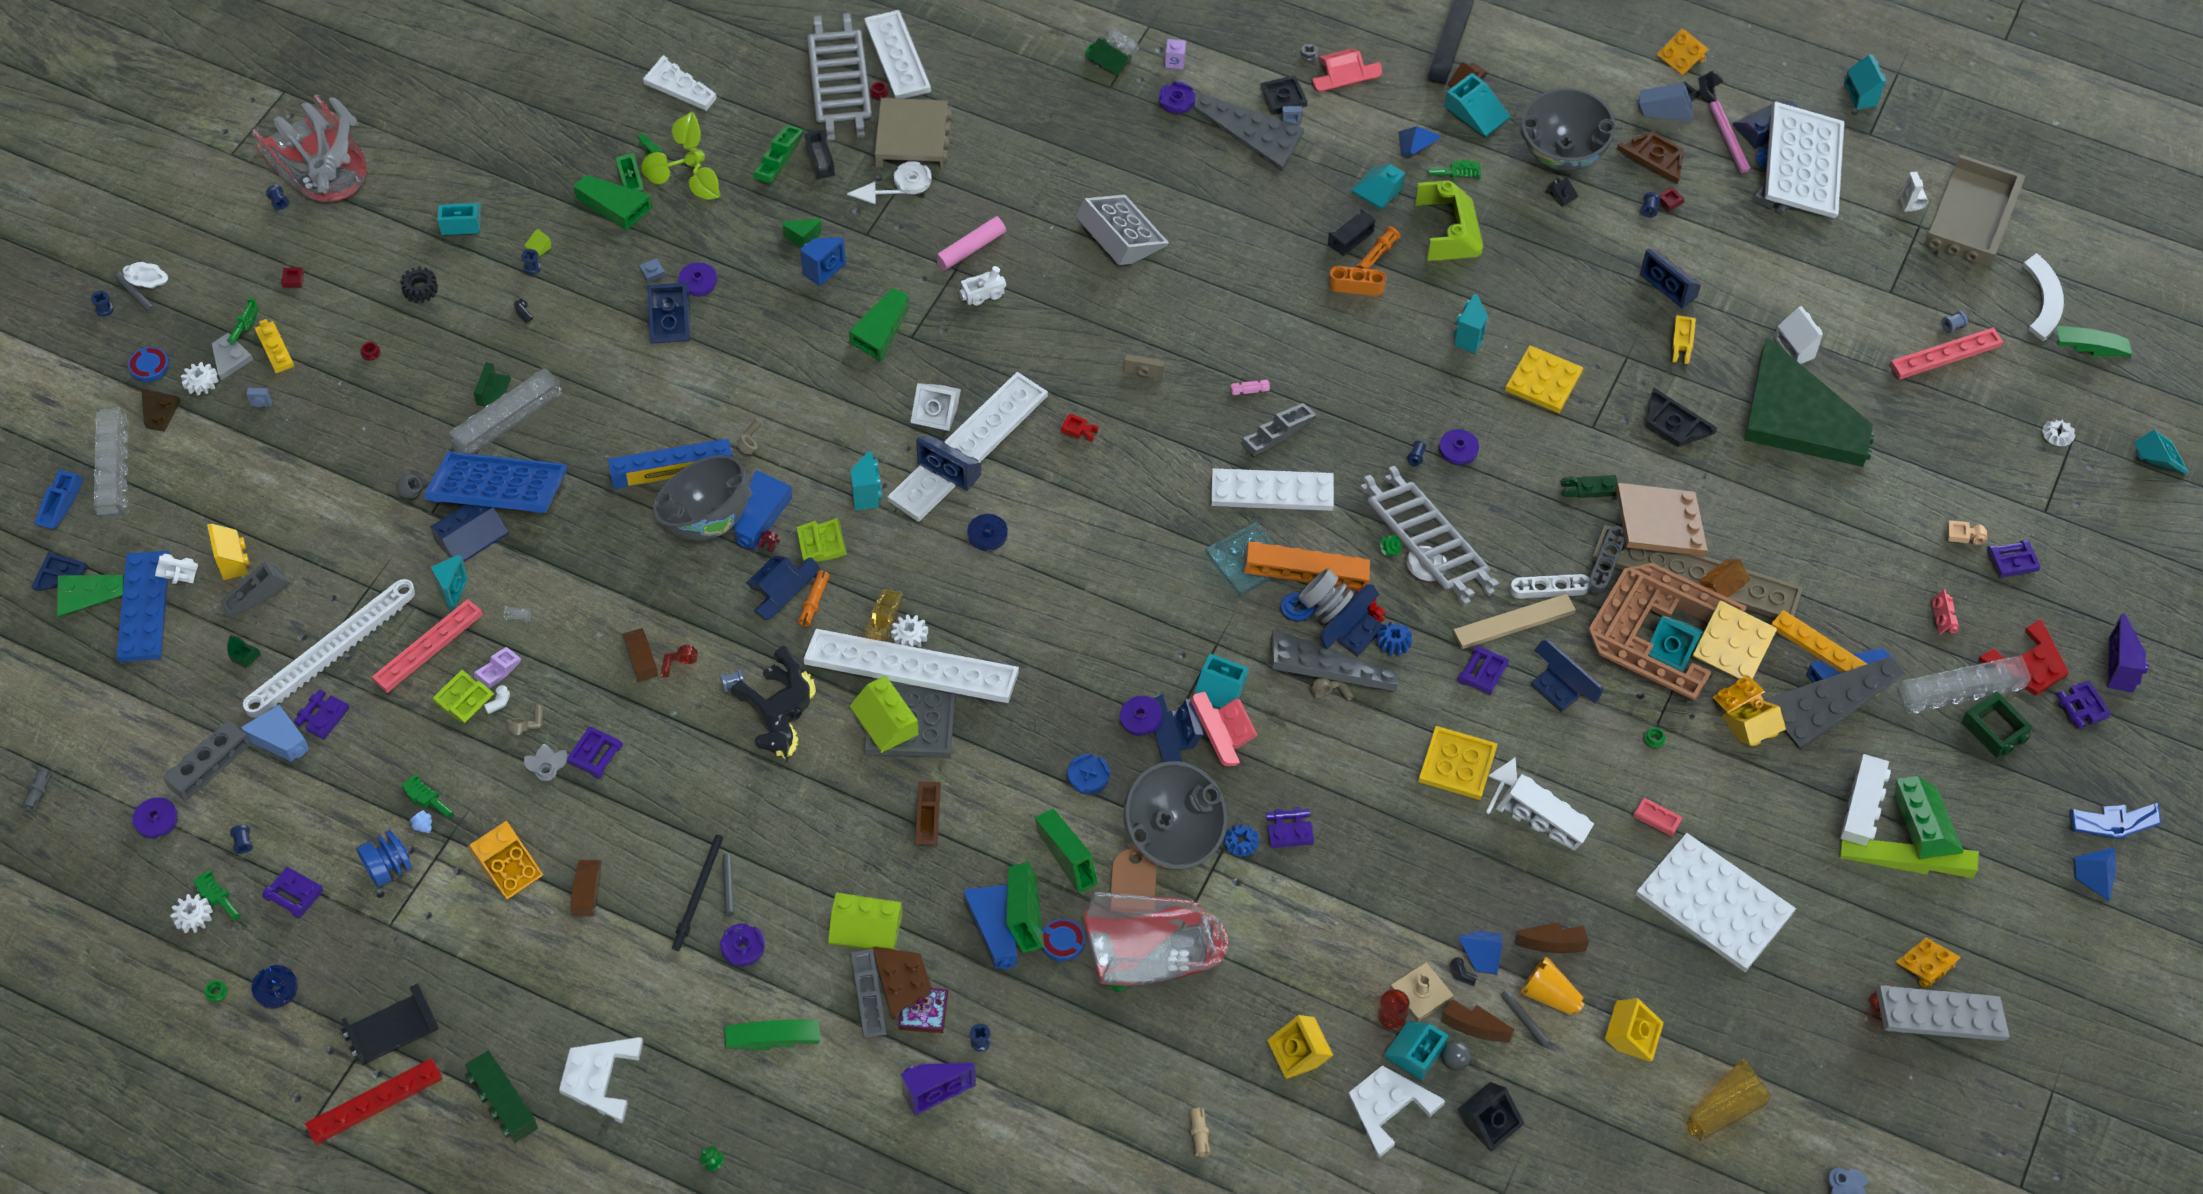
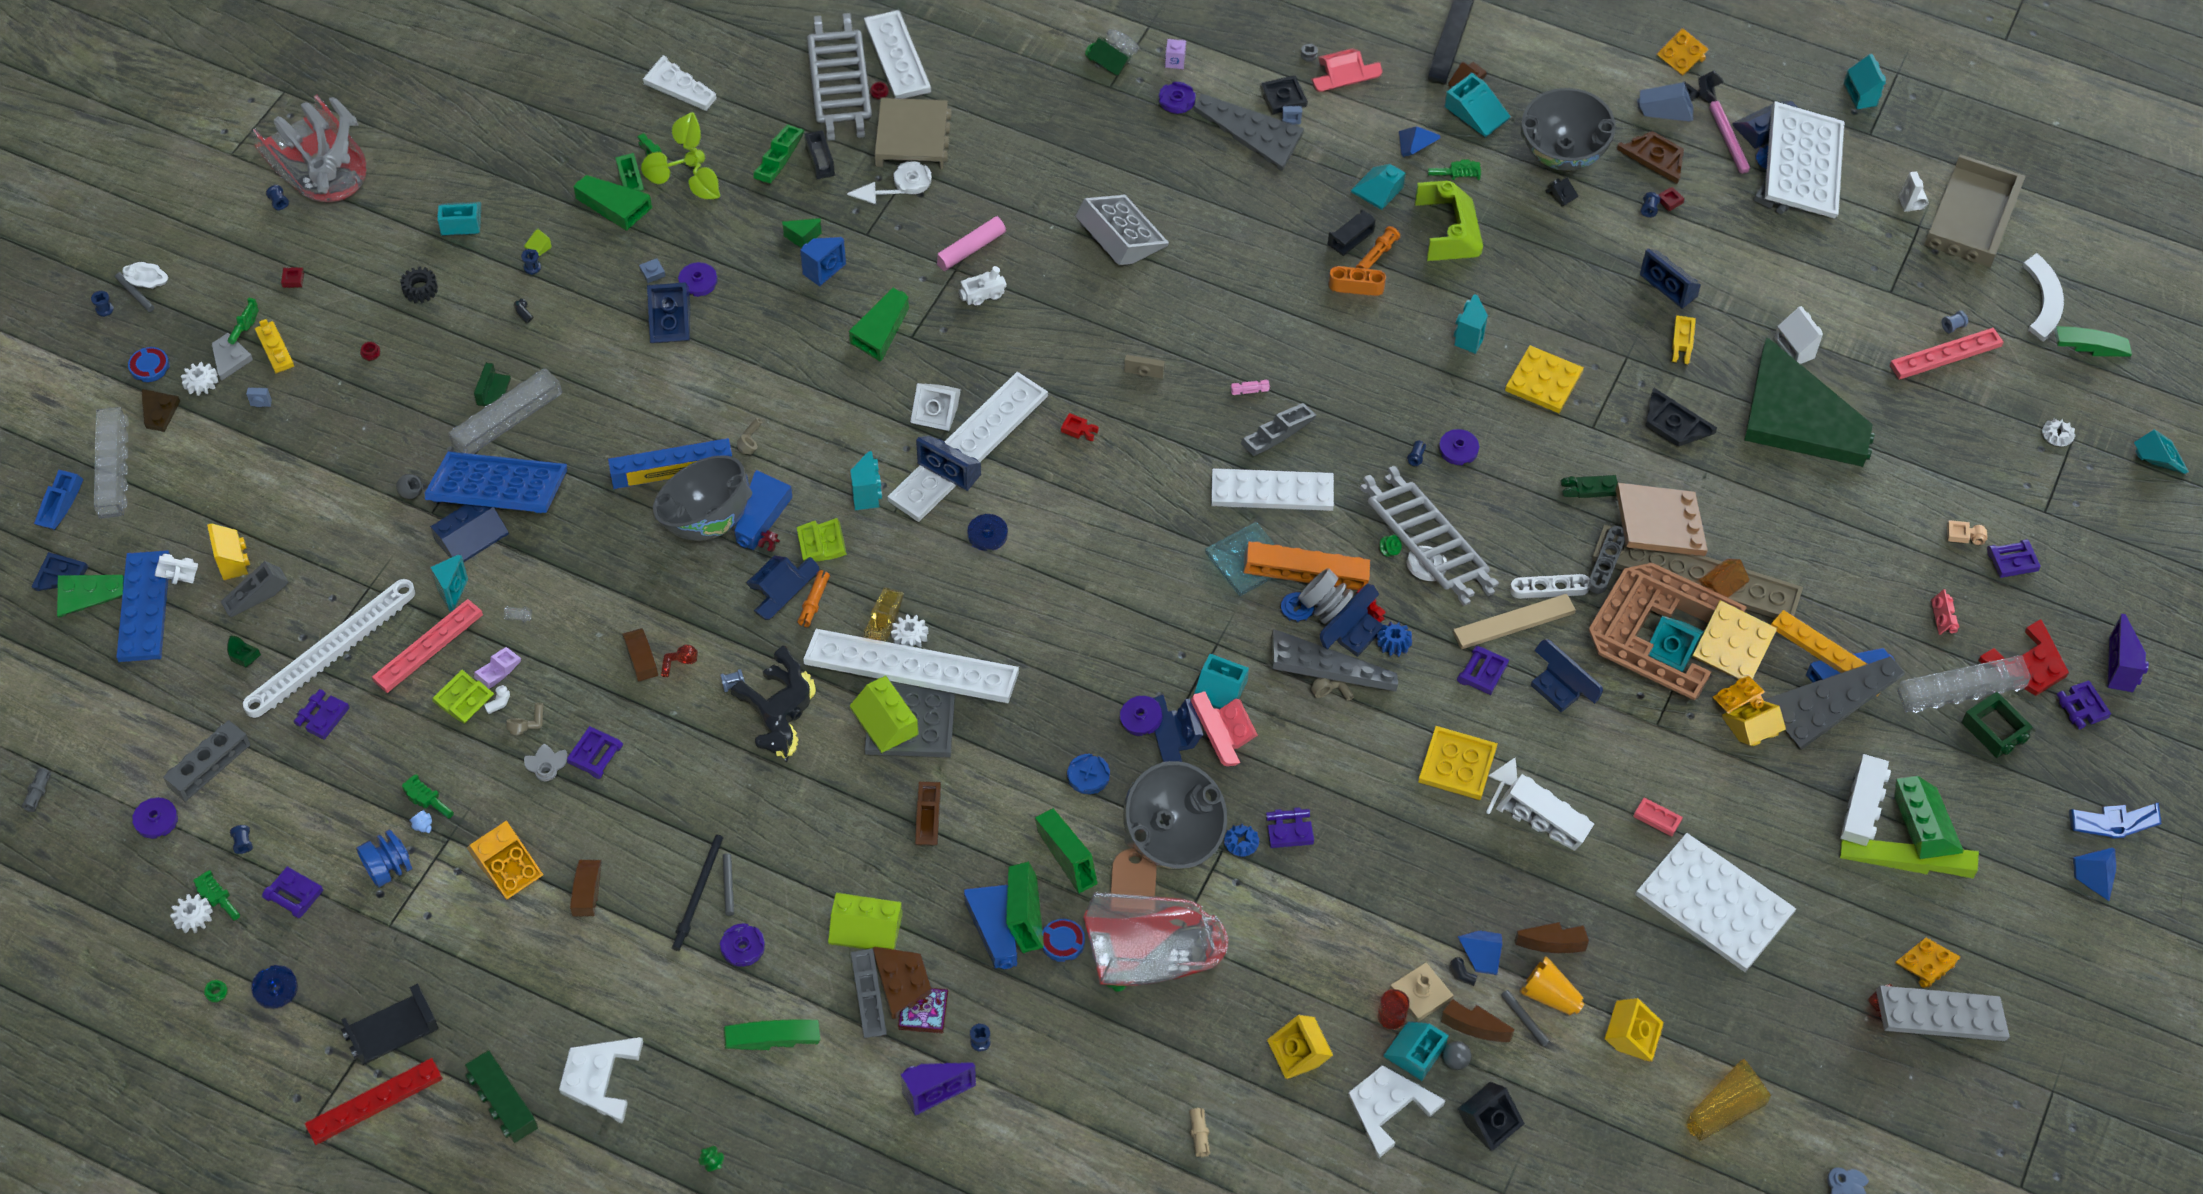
(276, 734): medium blue slope -> none
(1655, 733): green plate -> none

